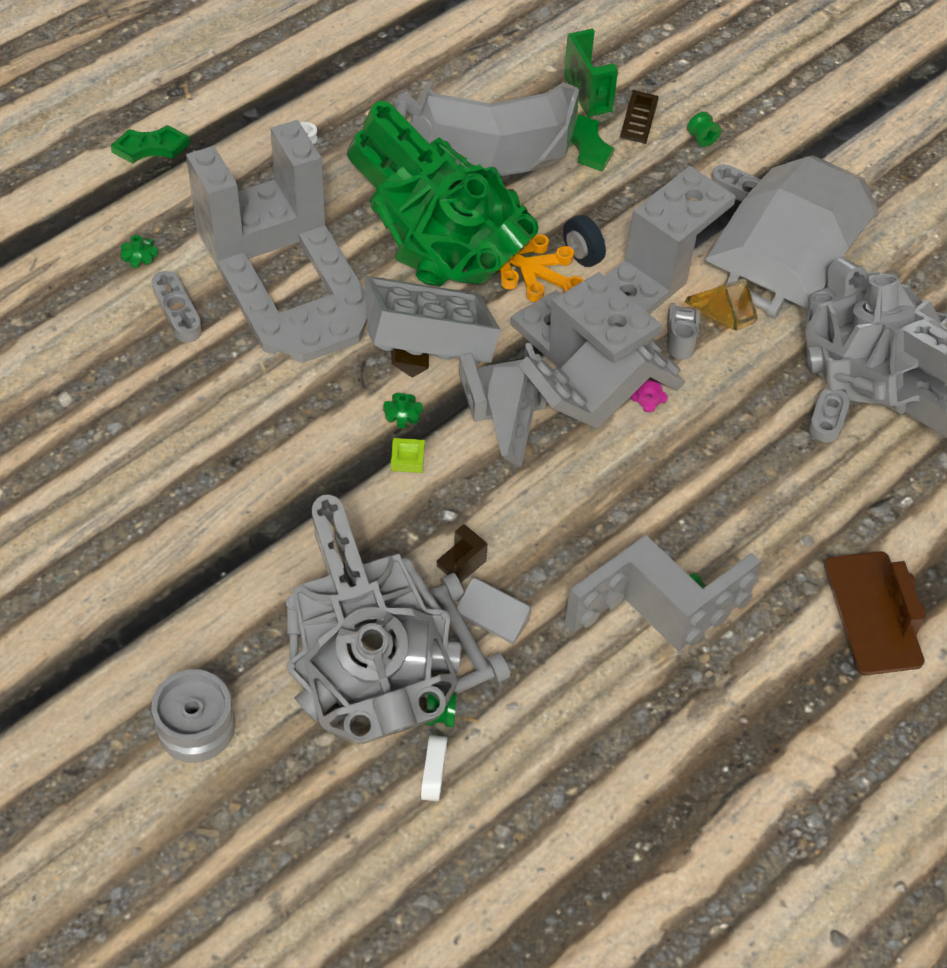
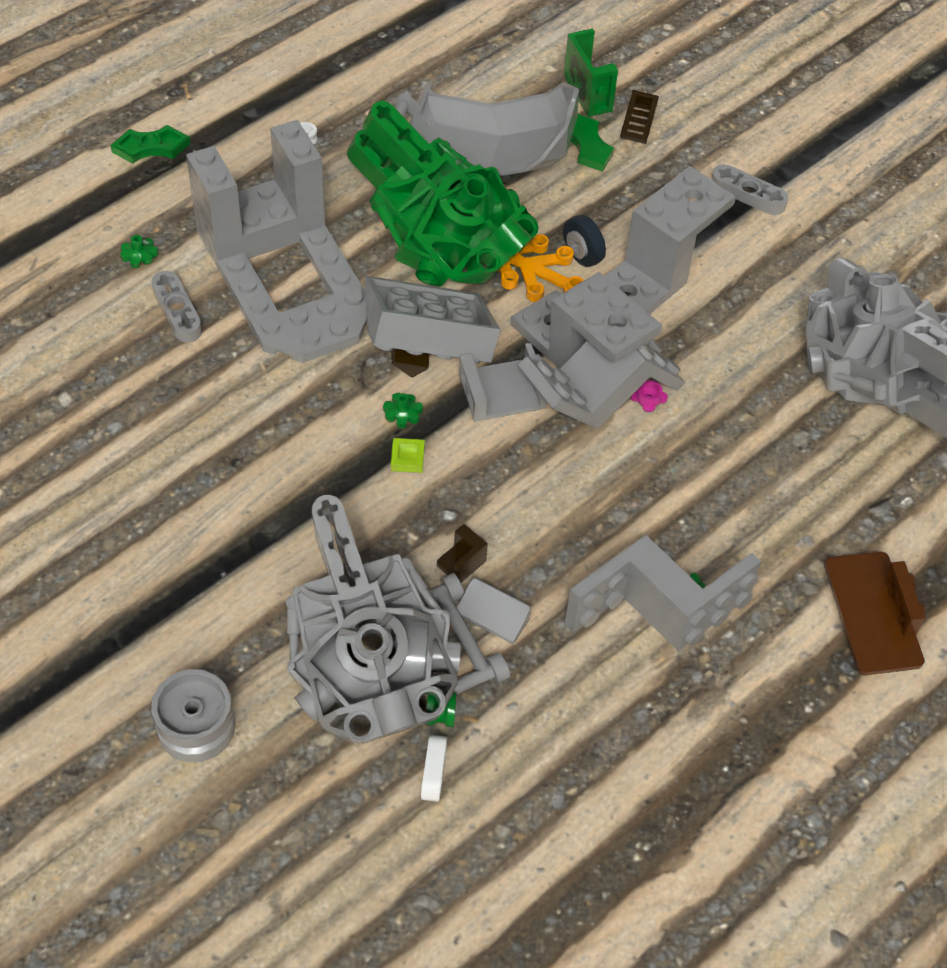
(512, 407): light grey slope -> none
(683, 330): light grey piece -> none
(704, 129): green wheel -> none
(727, 304): clear yellow slope -> none
(794, 230): light grey windscreen -> none
(829, 415): light grey plate -> none

